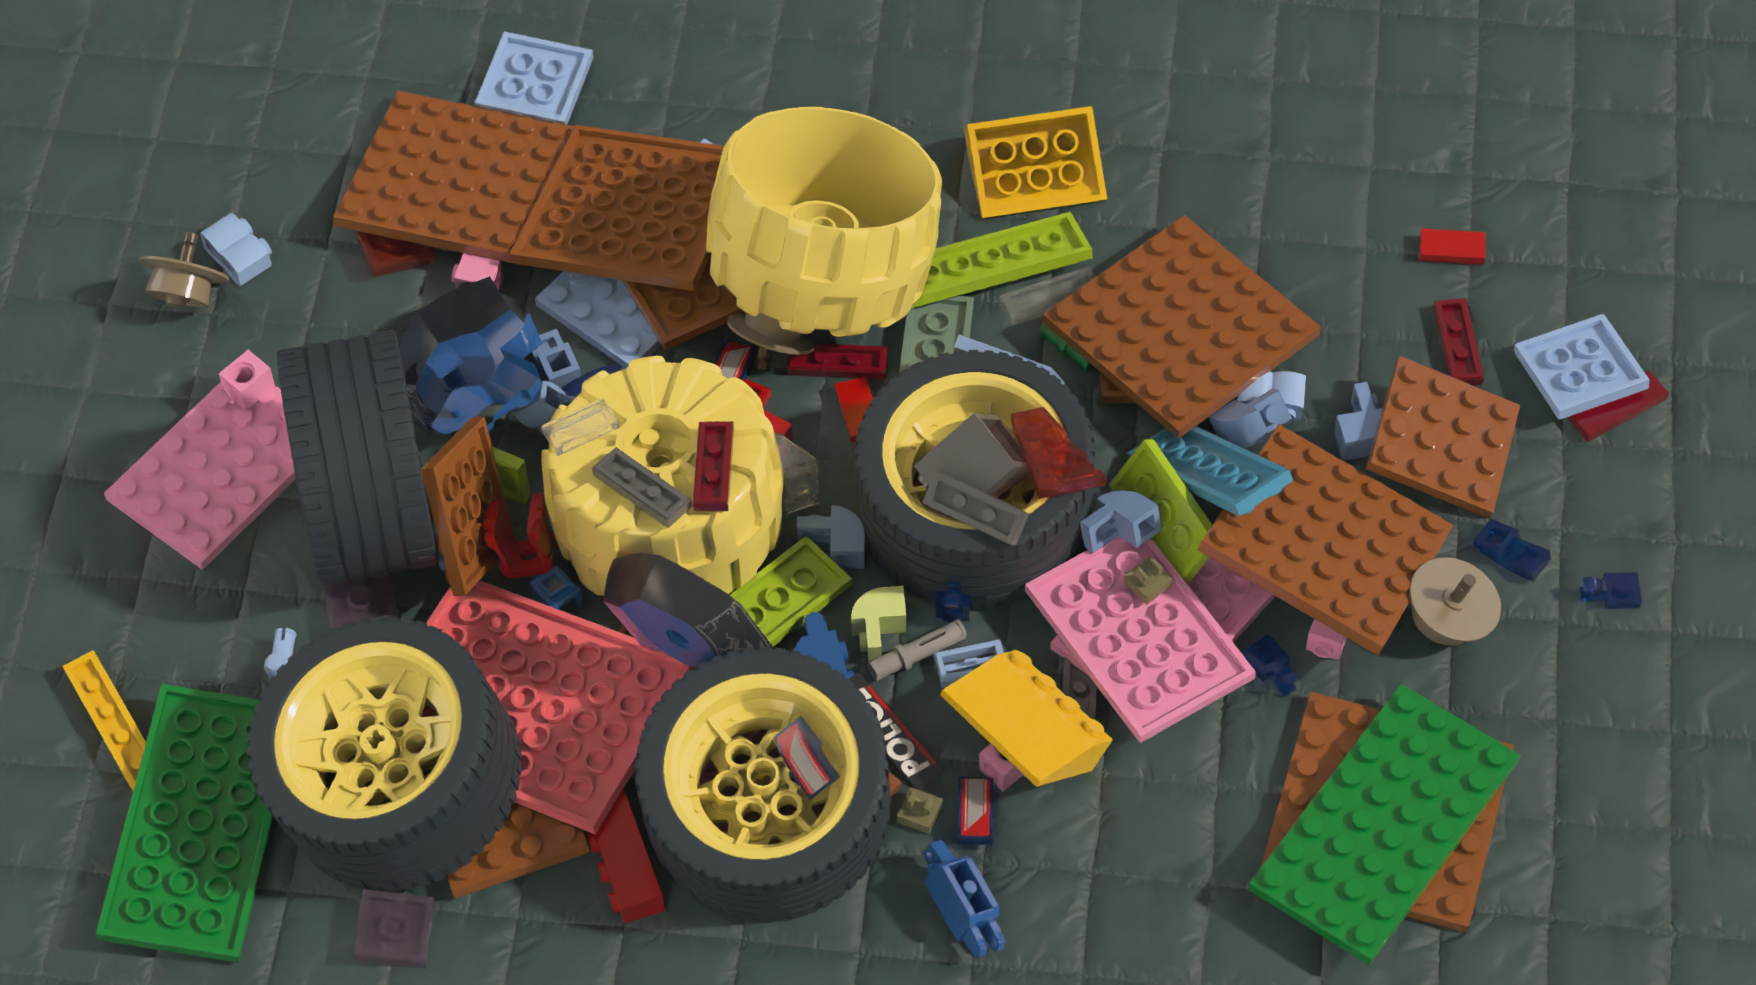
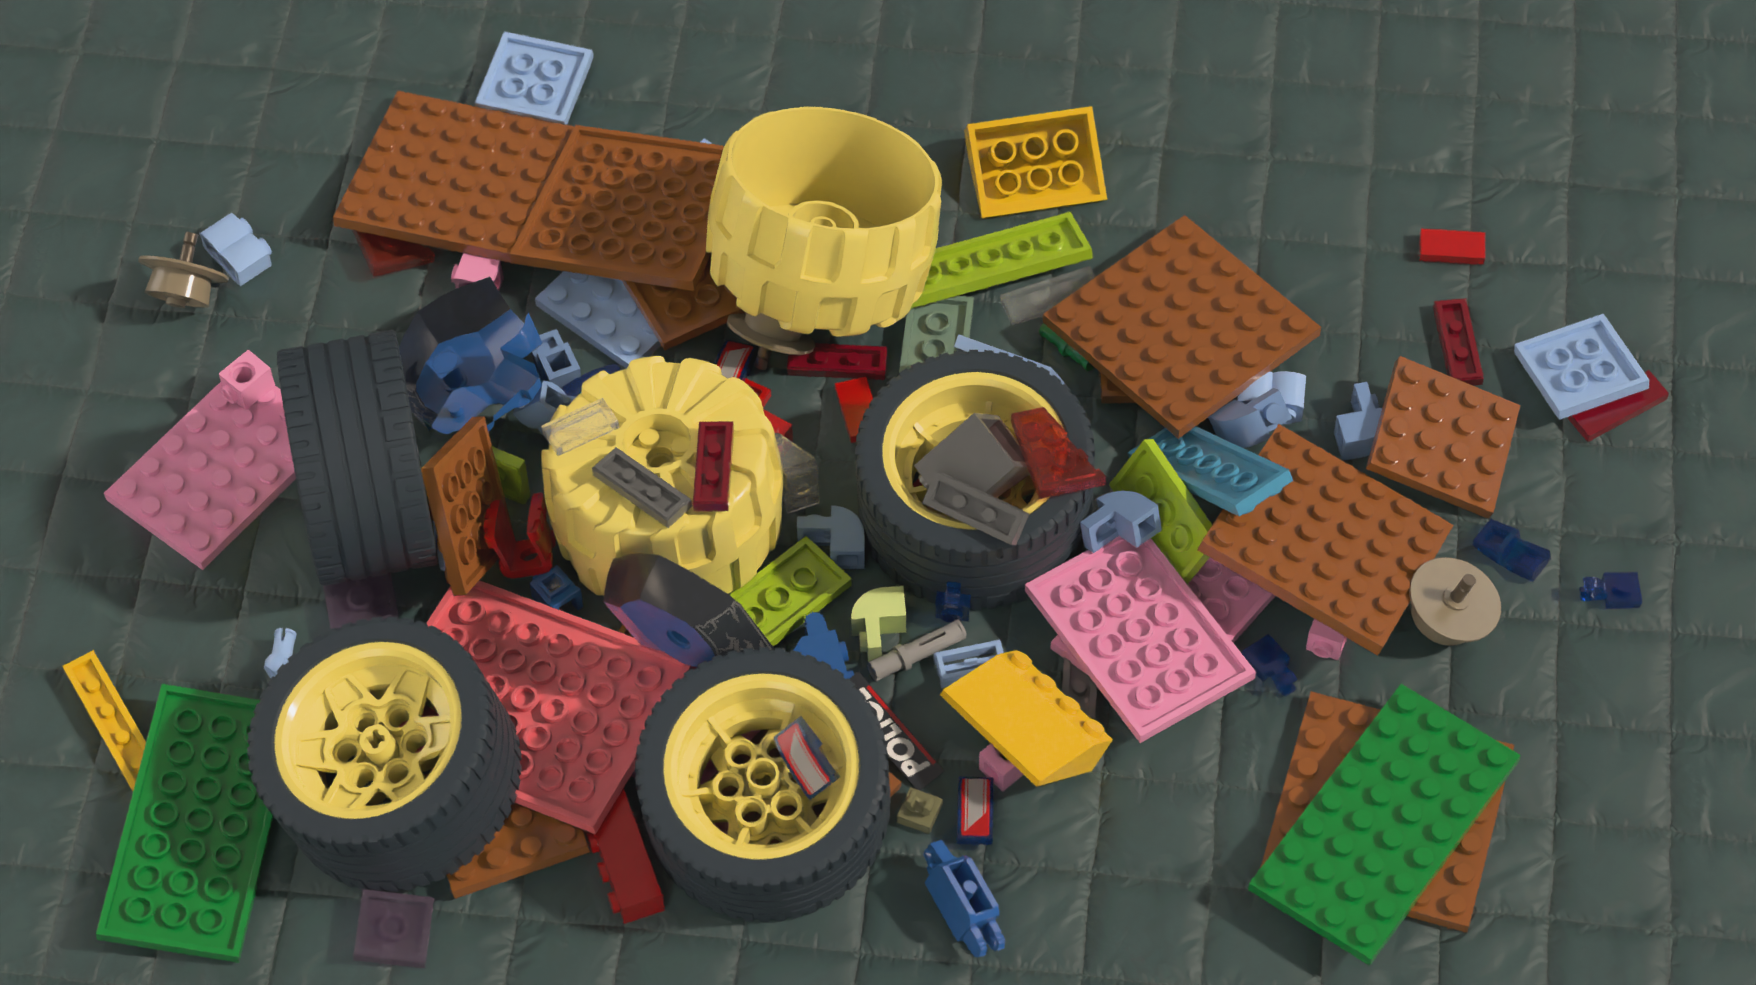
(1148, 580): olive tile -> none

